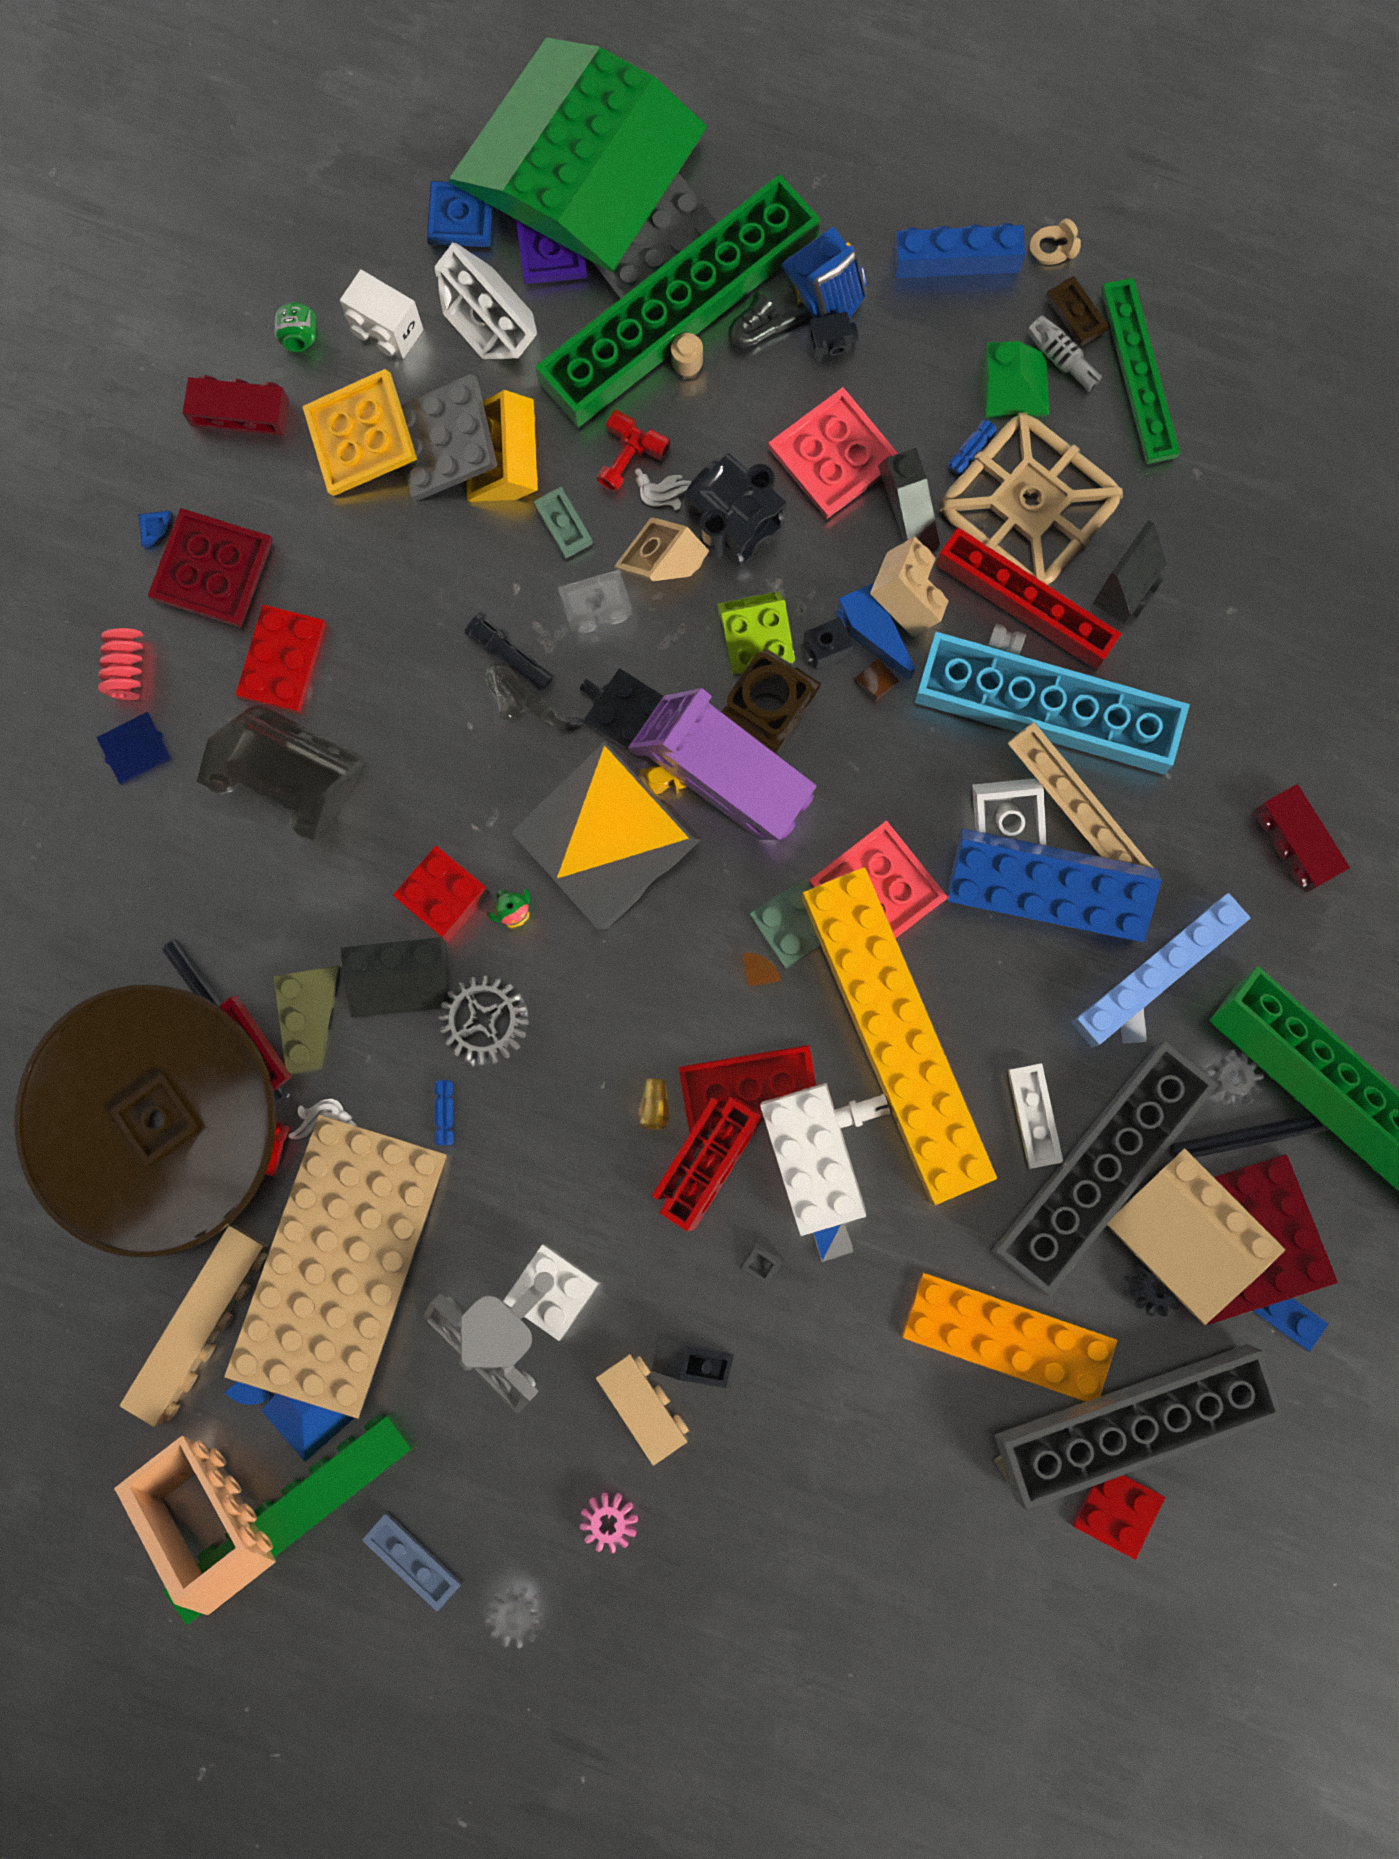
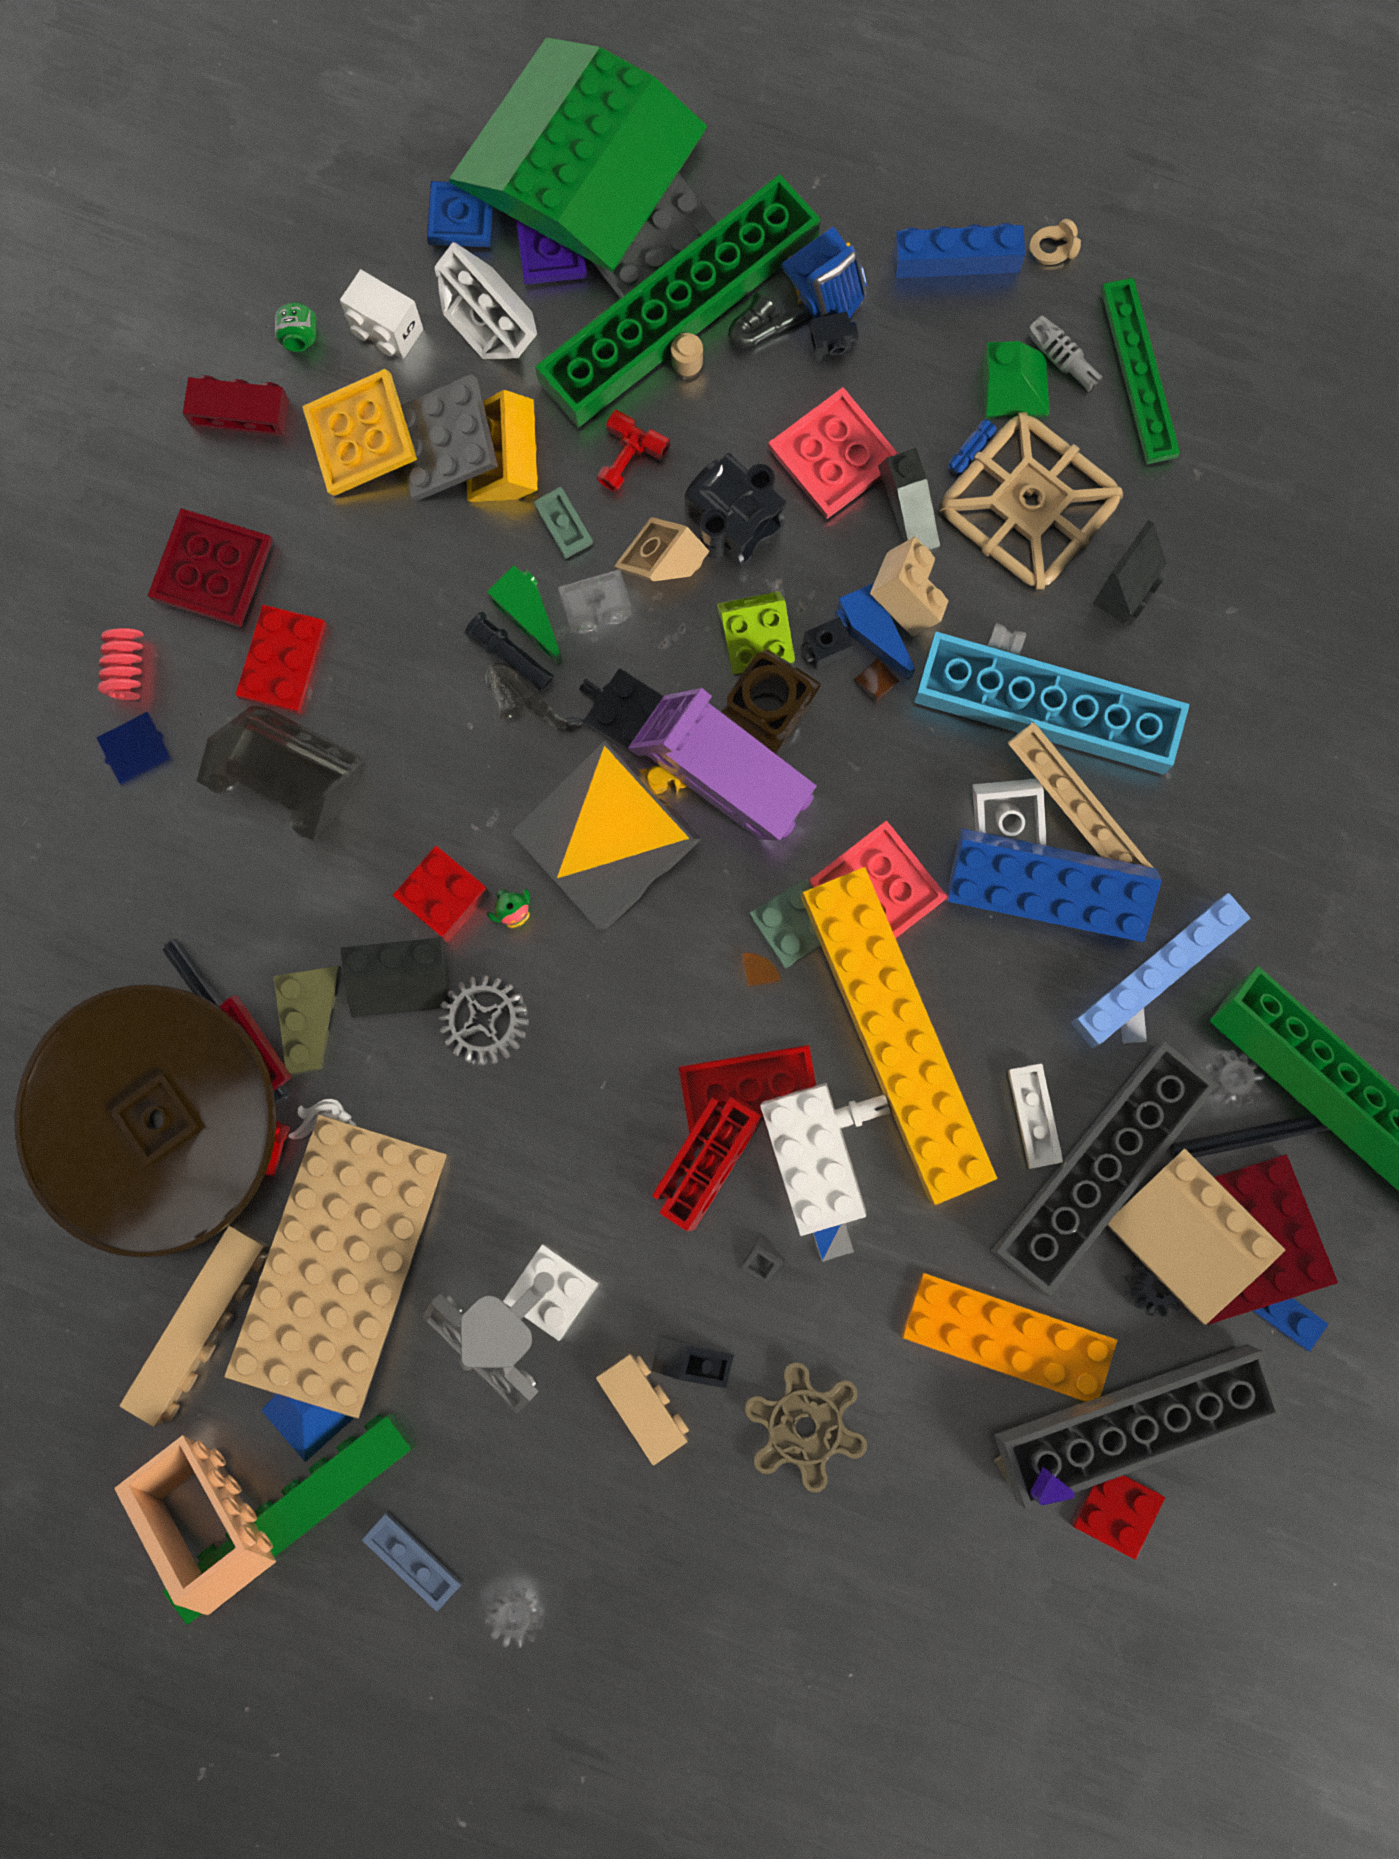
(154, 527): blue tile -> none
(248, 1394): blue tile -> none
(443, 1112): blue axle -> none
(521, 603): none -> green slope
(596, 1517): bright pink gear -> none
(654, 1105): clear yellow cone -> none
(664, 493): white piece -> none
(810, 1451): none -> dark tan plate
(1027, 598): red brick -> none
(1050, 1489): none -> dark purple slope
(1077, 311): dark brown plate -> none
(1301, 838): dark red brick -> none

